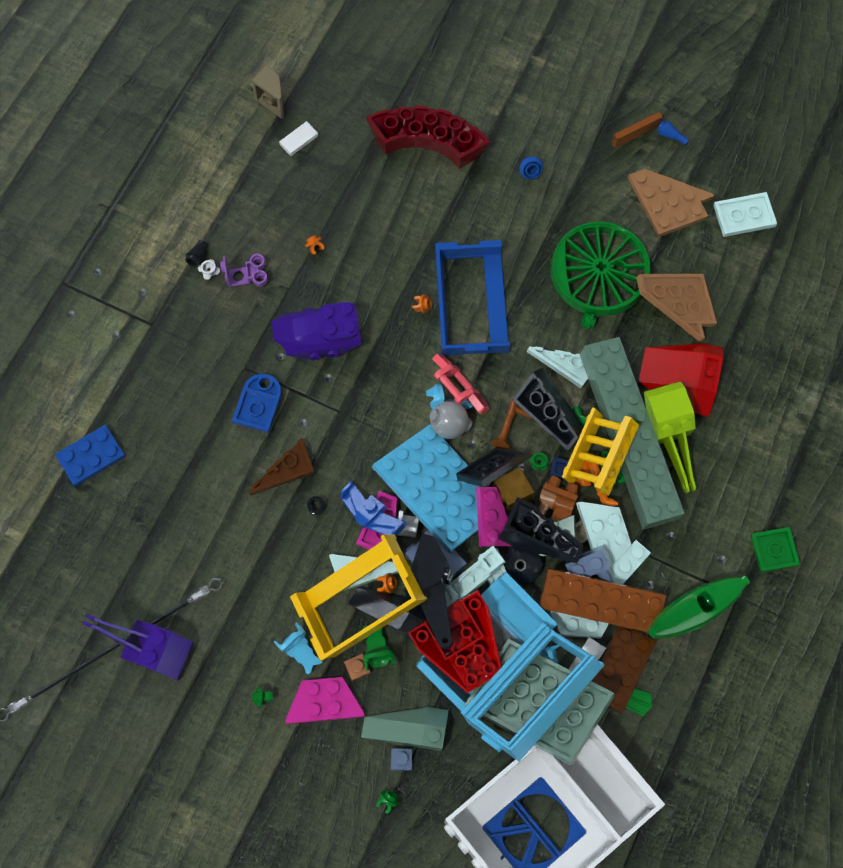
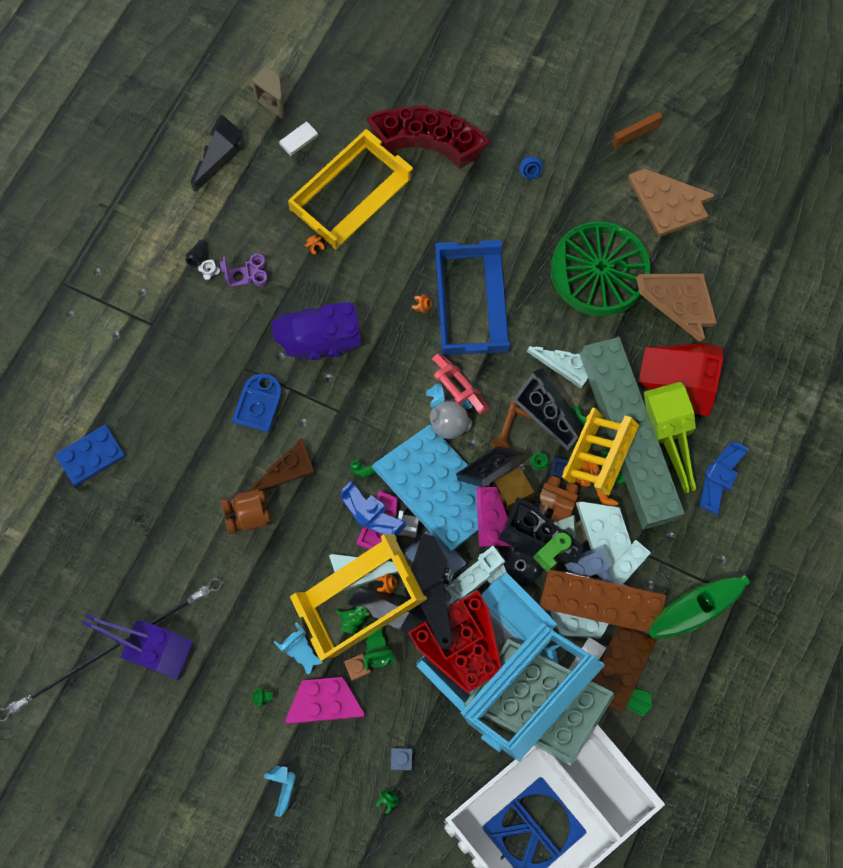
(223, 147): none -> black wedge
(249, 511): none -> dark orange piece
(281, 775): none -> medium azure hair
(321, 504): black bush -> none
(352, 619): none -> green animal
(361, 470): none -> green arm
(367, 207): none -> yellow piece
(412, 727): sand green wedge -> none
(555, 546): none -> bright green leg
(588, 320): green plate -> none
(667, 130): blue cone -> none
(720, 476): none -> blue plate
(745, 214): light aqua plate -> none
(775, 550): green plate -> none

